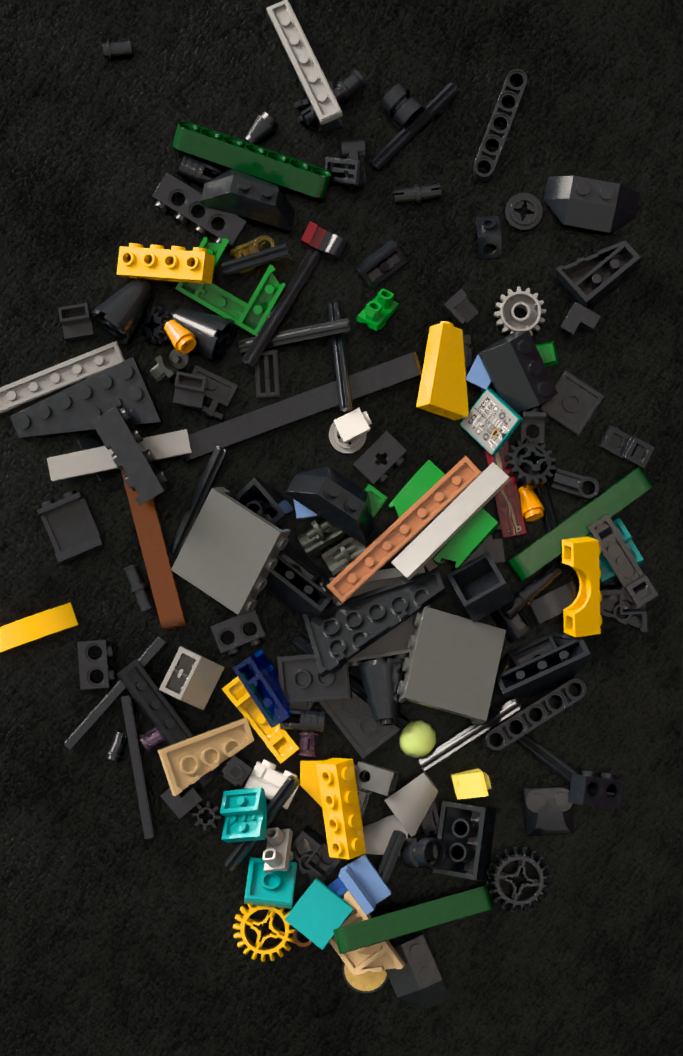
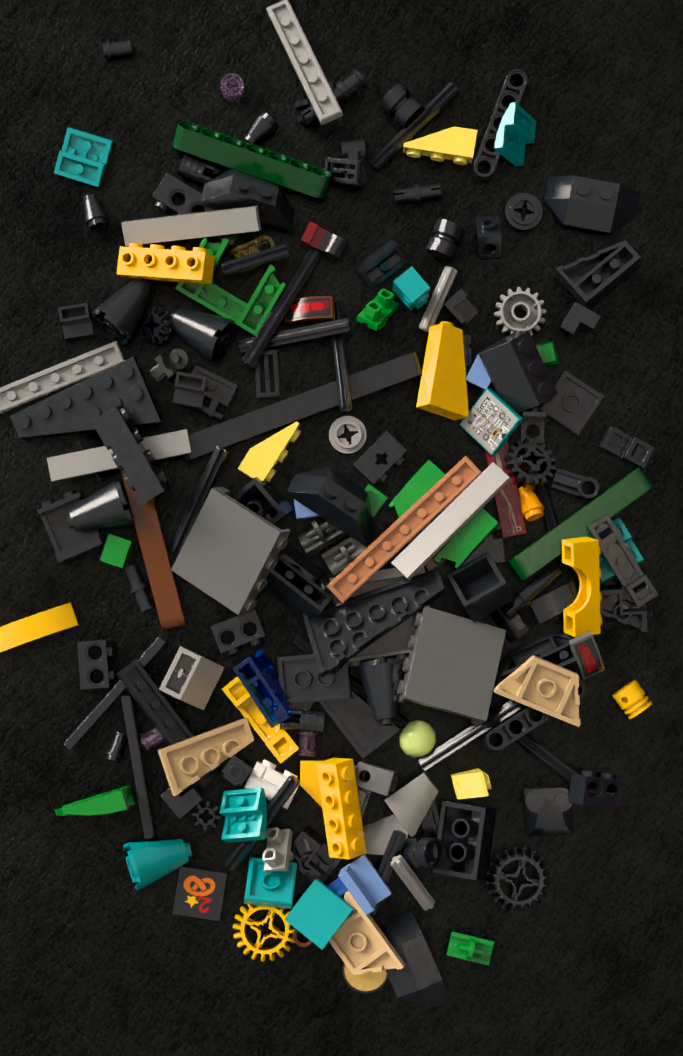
(83, 157): none -> teal slope
(94, 214): none -> black cone
(101, 510): none -> black cone
(104, 803): none -> green wedge
(116, 551): none -> green panel
(155, 859): none -> teal cone
(181, 338): light orange cone -> none
(191, 225): none -> light grey tile
(200, 893): none -> black tile
(232, 92): none -> clear purple wheel
(265, 455): none -> light yellow slope
(312, 309): none -> slope
(352, 425): white brick -> none
(411, 289): none -> teal brick
(412, 882): none -> light grey axle
(413, 919): dark green beam -> none
(438, 298): none -> light grey axle
(445, 239): none -> black wheel
(449, 144): none -> light yellow slope
(470, 948): none -> green hips
(513, 134): none -> teal slope
(544, 688): none -> tan wing
(586, 655): none -> slope
(632, 699): none -> yellow piece

